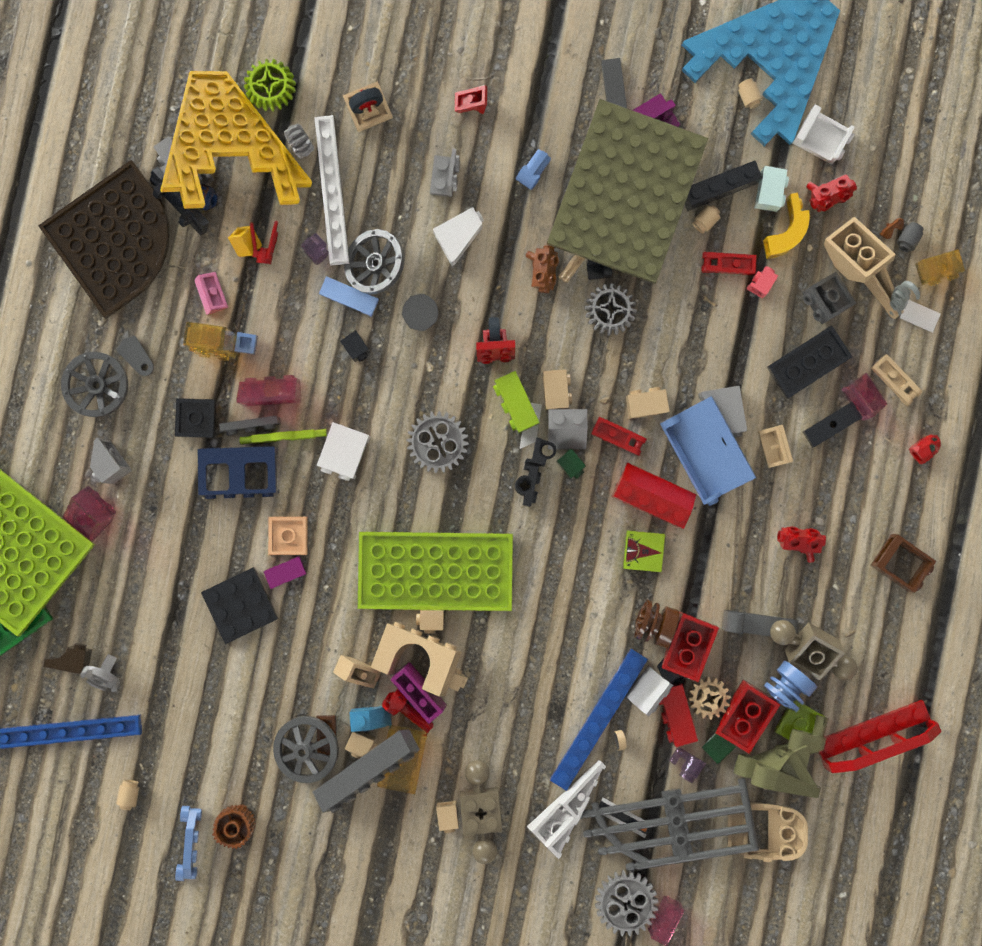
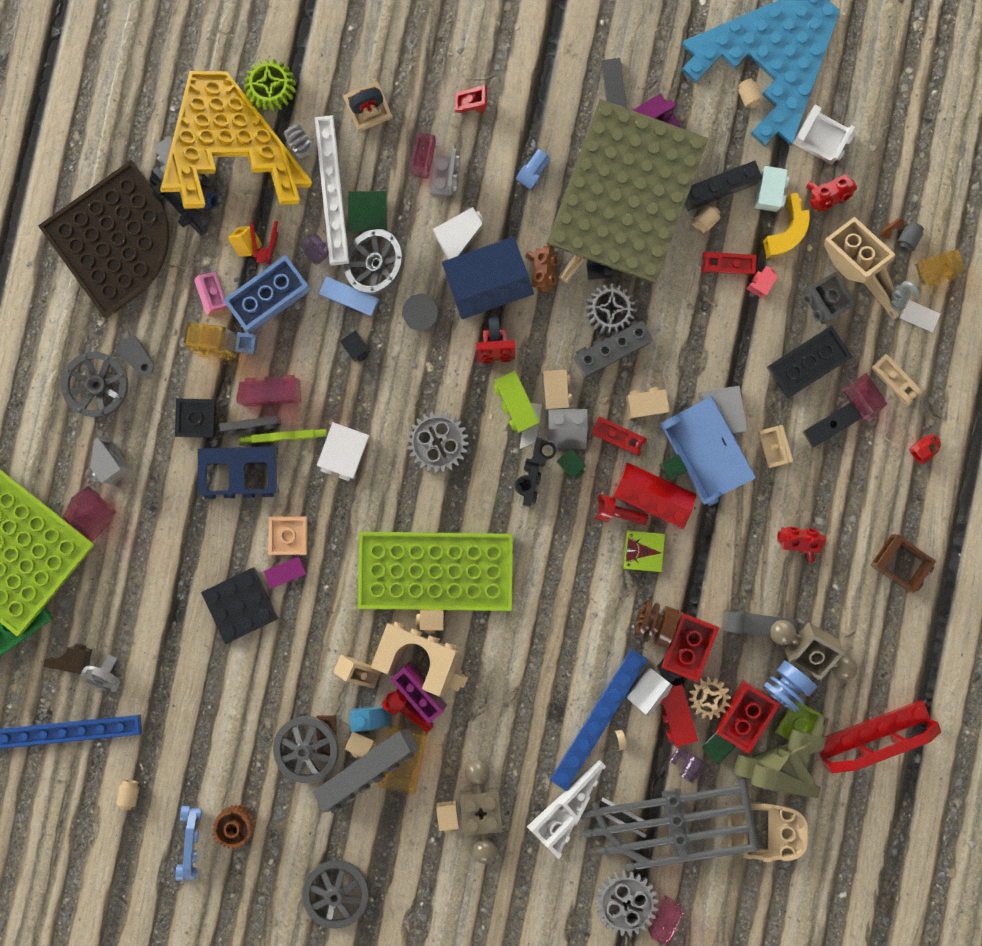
(267, 295): none -> medium blue brick
(338, 890): none -> dark grey wheel
(367, 210): none -> dark green slope
(422, 155): none -> clear pink brick
(487, 277): none -> dark blue slope
(608, 509): none -> red piece
(612, 349): none -> dark grey brick
(673, 467): none -> dark green brick

